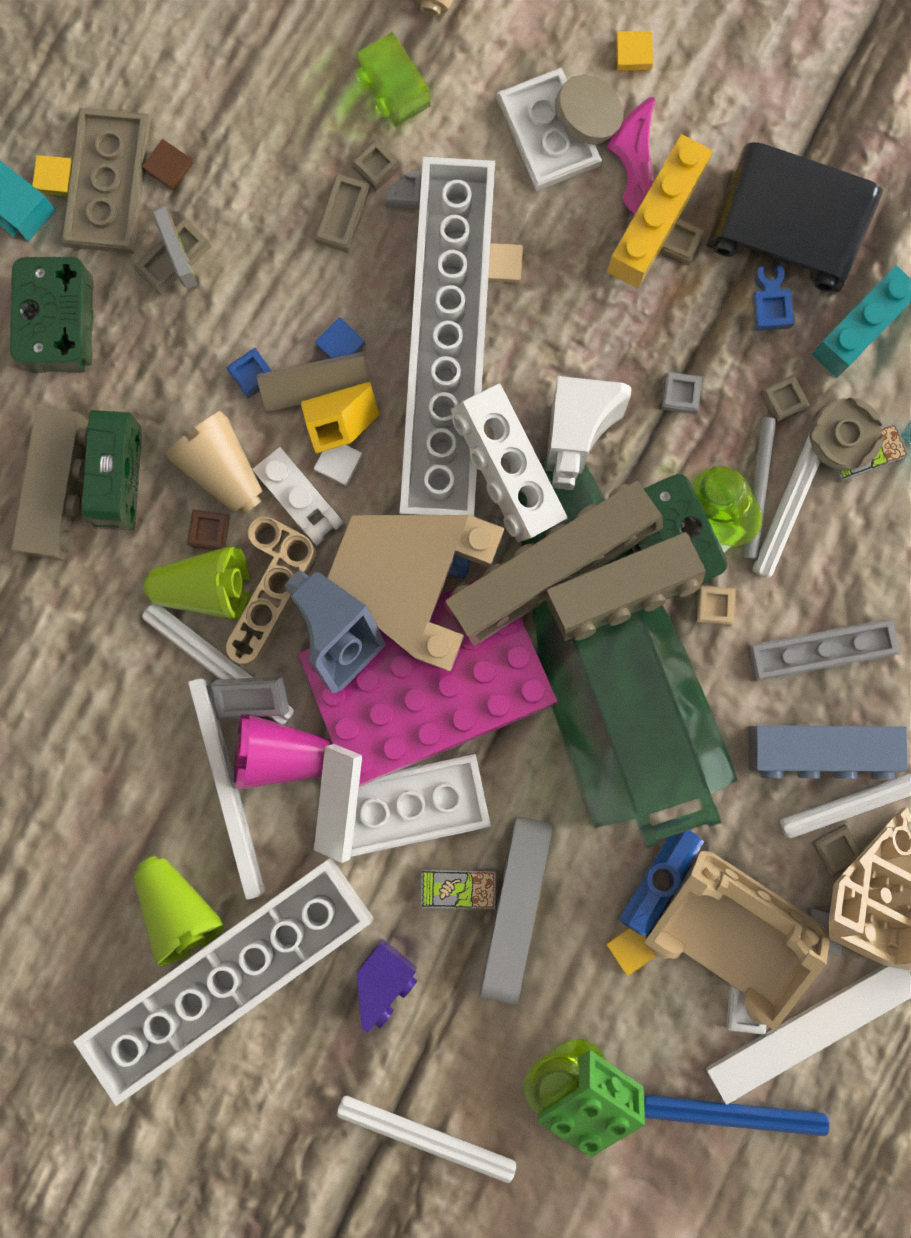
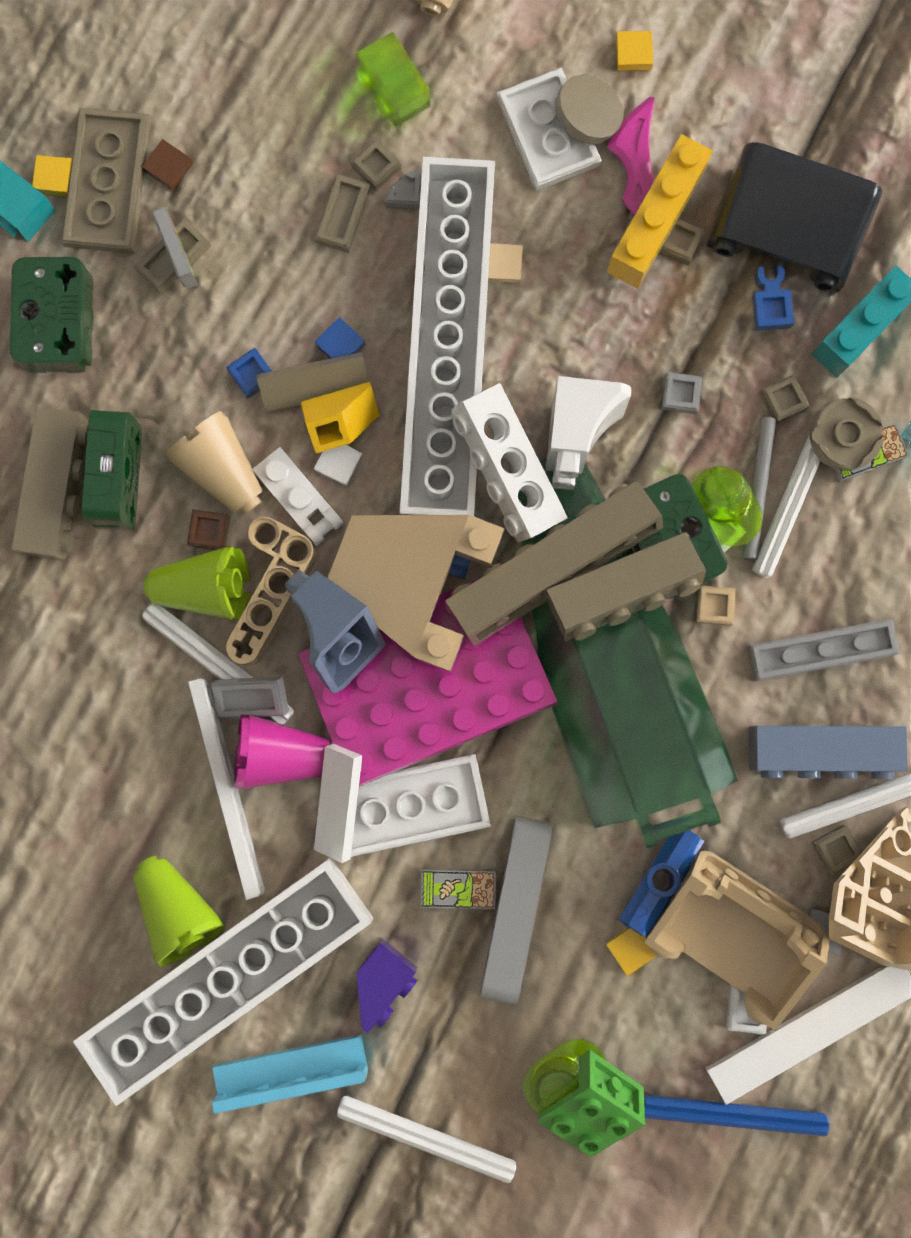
(289, 1073): none -> medium azure fence

